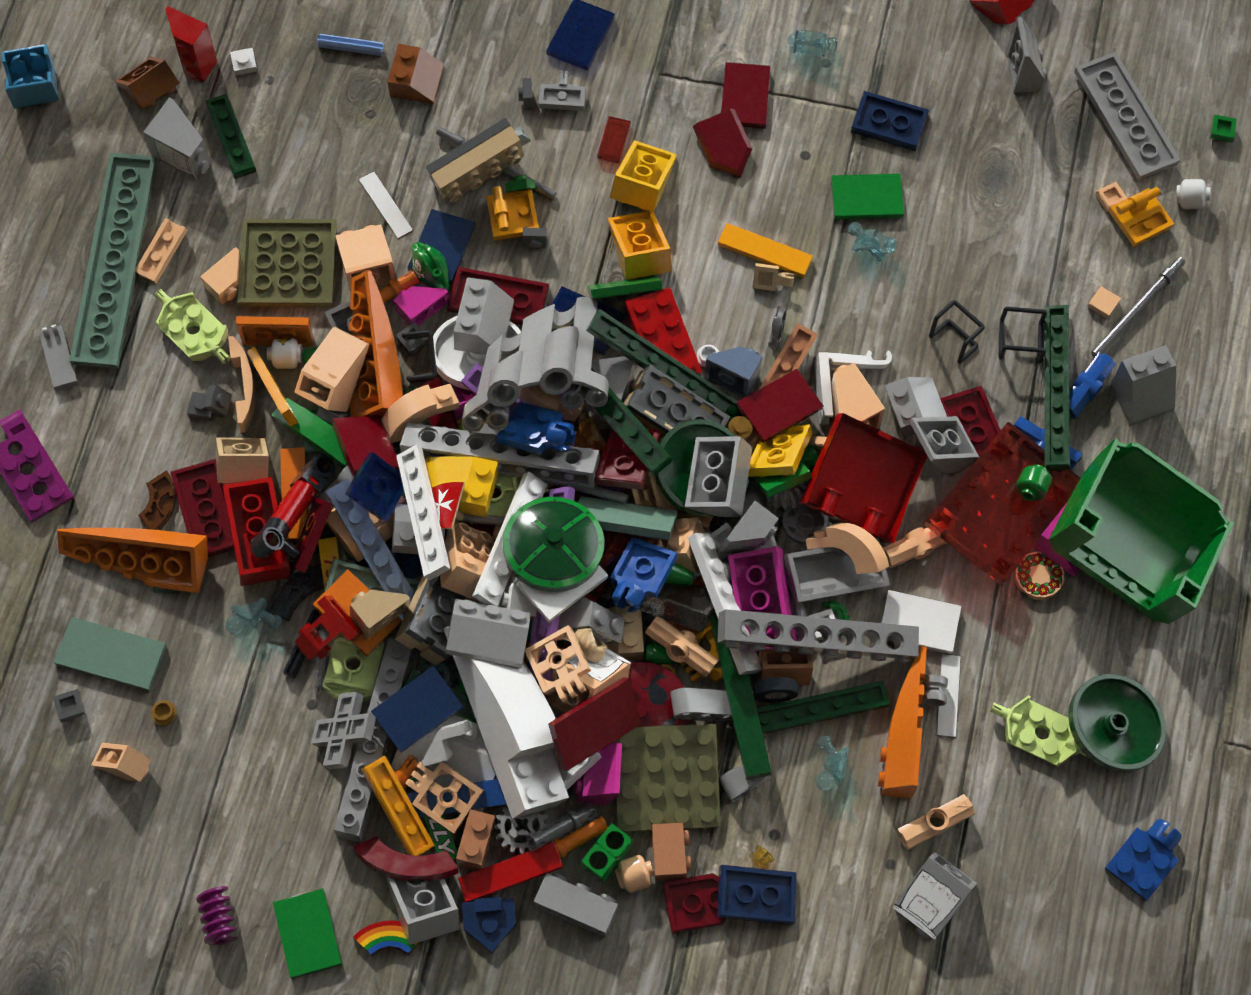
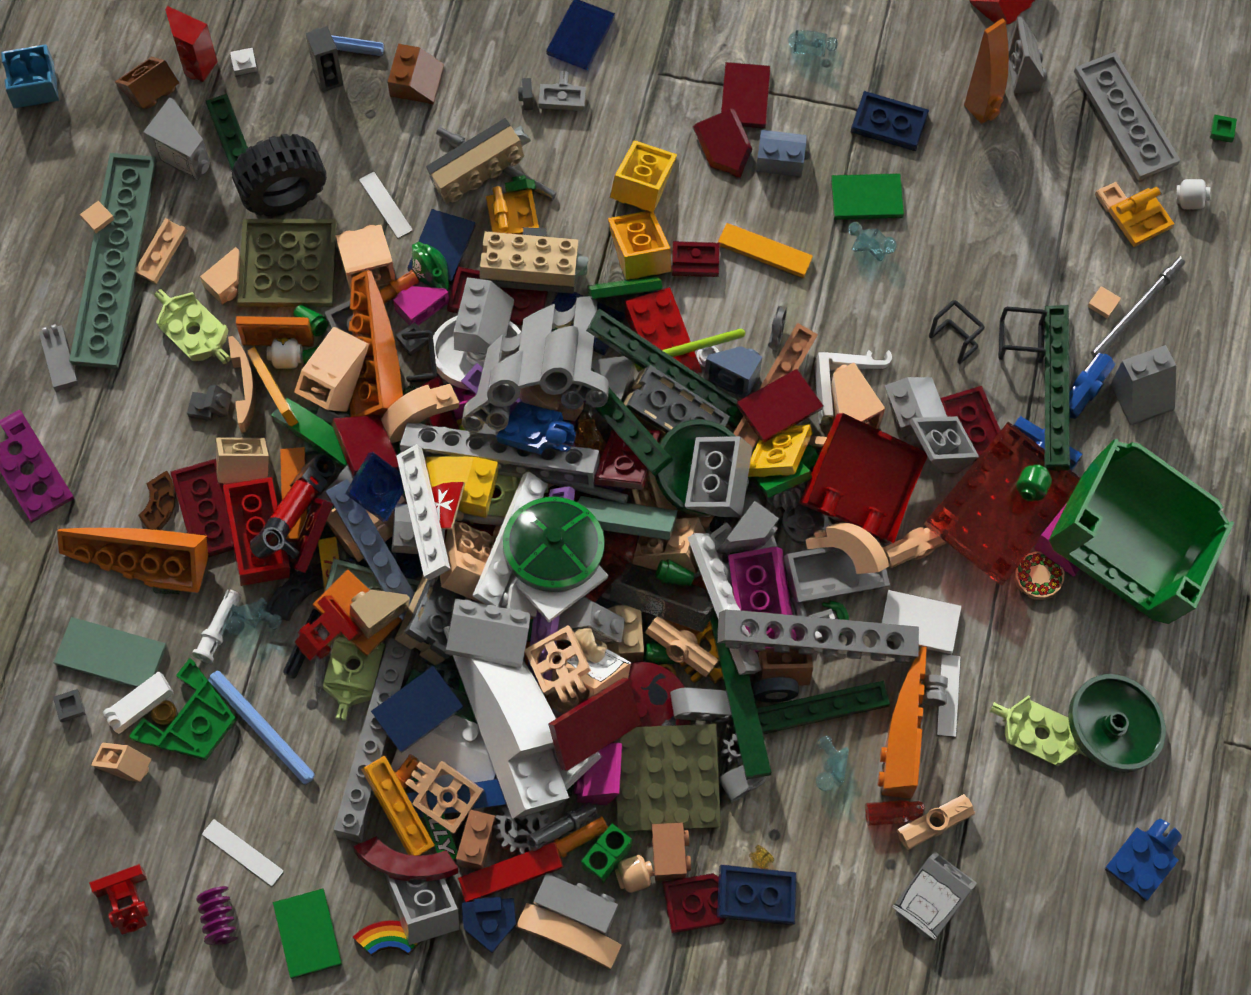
(97, 217): none -> light nougat tile
(120, 886): none -> red tile
(138, 703): none -> white hinge
(197, 726): none -> green wing
(213, 635): none -> white pin
(242, 852): none -> white sticker
(261, 727): none -> light blue axle
(279, 175): none -> black tyre
(317, 321): none -> green cone
(324, 58): none -> dark grey brick
(343, 730): light grey plate -> none
(440, 748): white slope -> none
(531, 262): none -> tan piece
(569, 934): none -> light nougat slope
(614, 139): clear red tile -> none
(640, 573): blue plate -> none
(695, 259): none -> dark red plate
(701, 344): none -> lime piece
(731, 755): none -> light grey gear
(740, 427): pearl gold plate -> none
(767, 277): tan plate -> none
(781, 153): none -> sand blue slope
(892, 812): none -> clear red piece
(989, 74): none -> orange wedge

